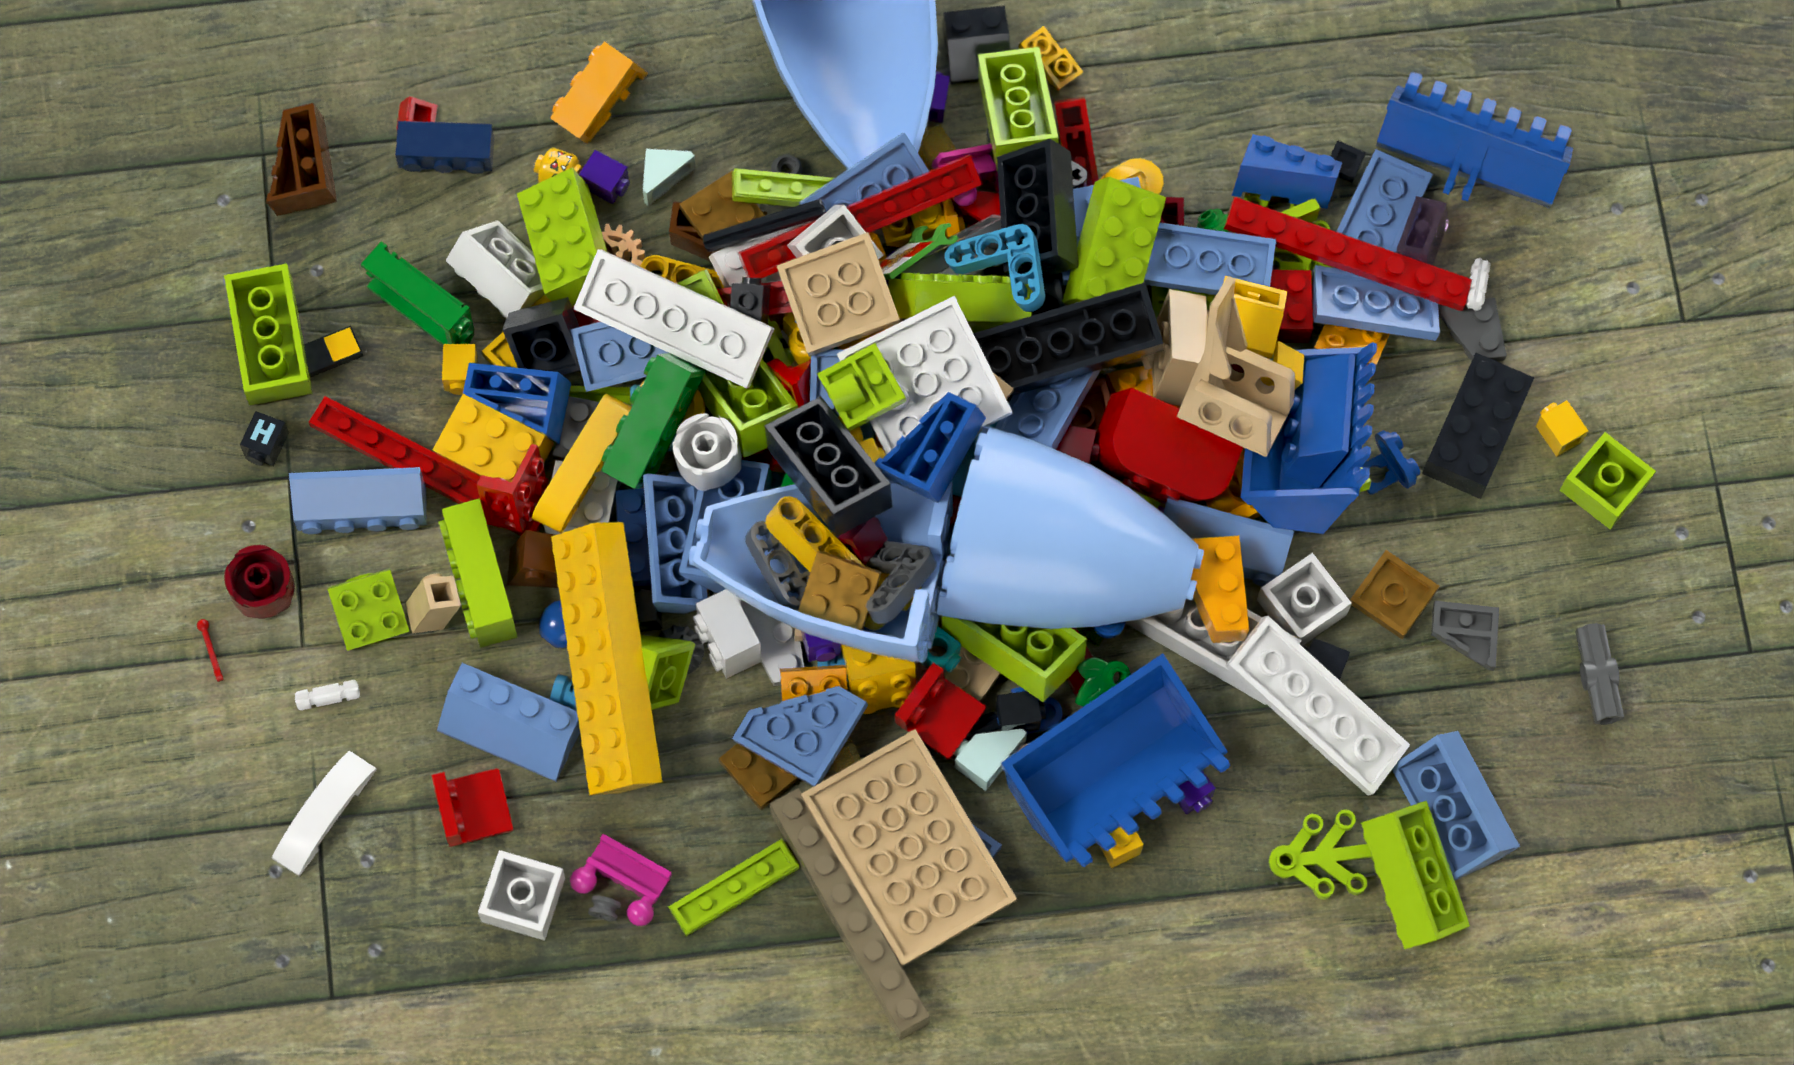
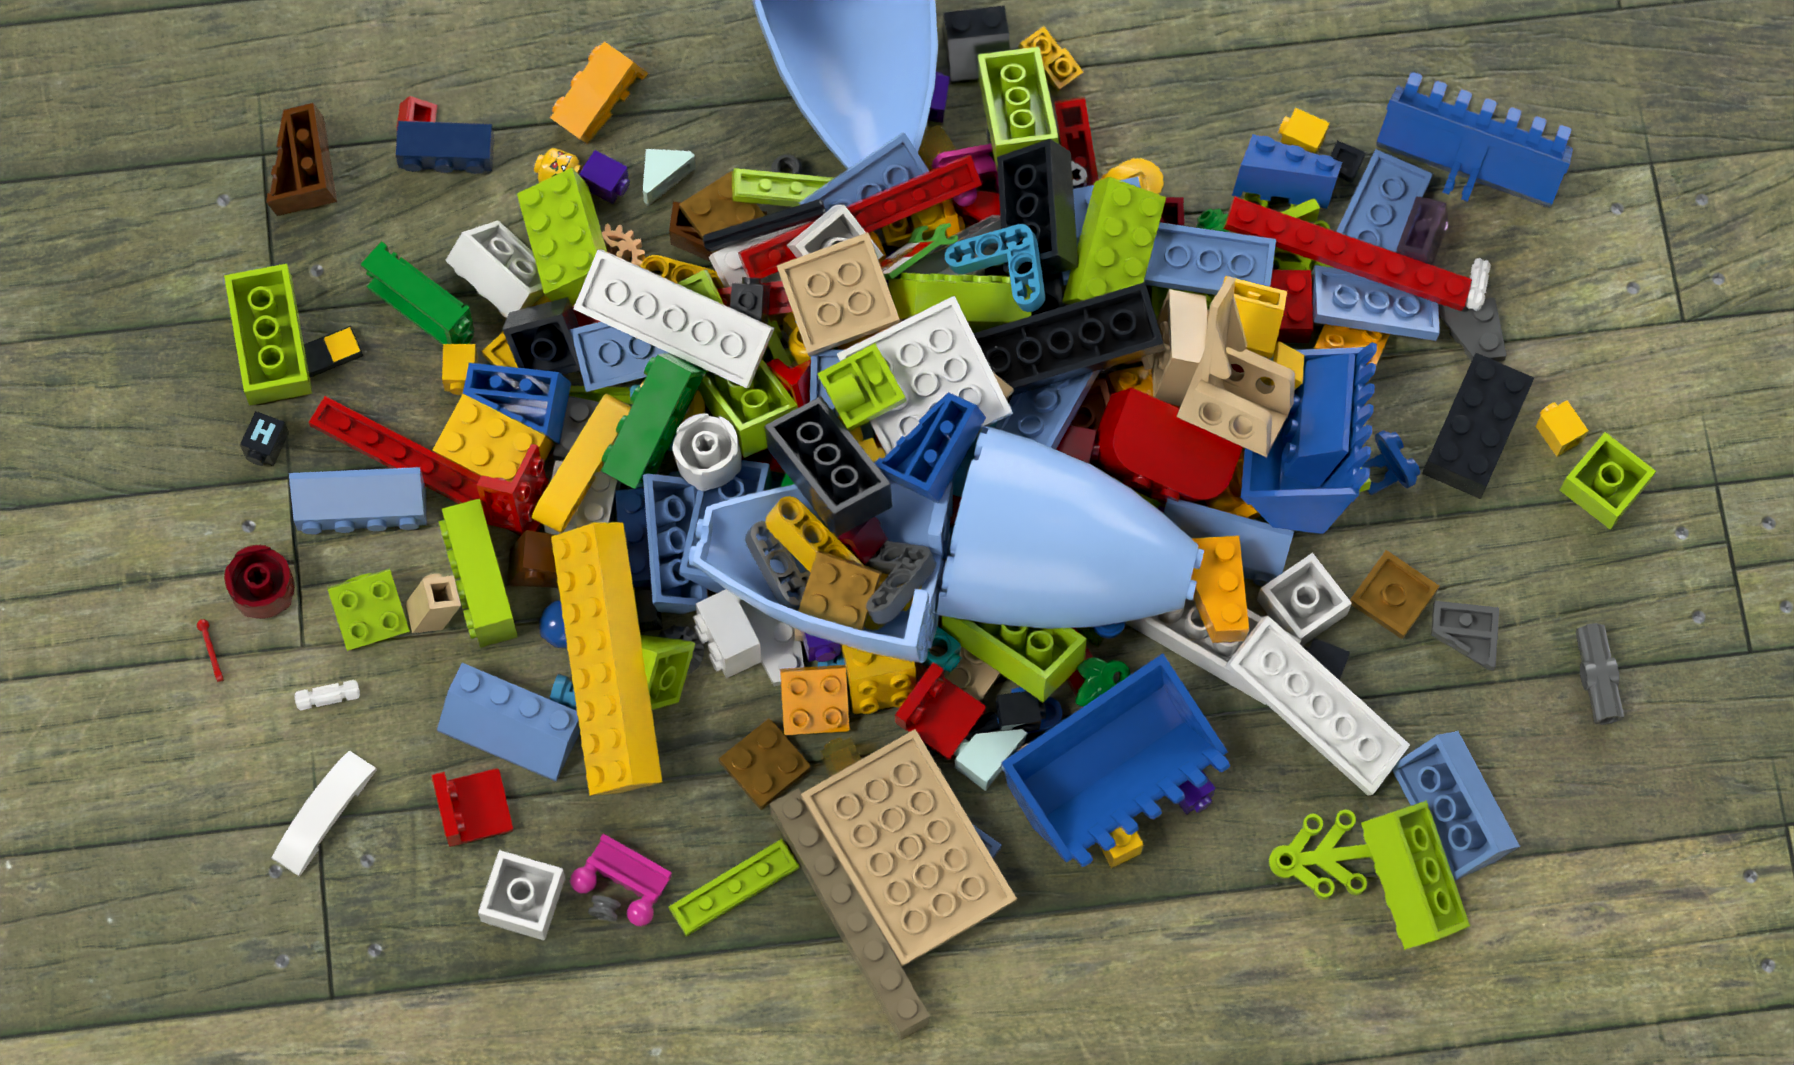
(803, 732): medium blue plate -> none
(1303, 131): none -> yellow brick

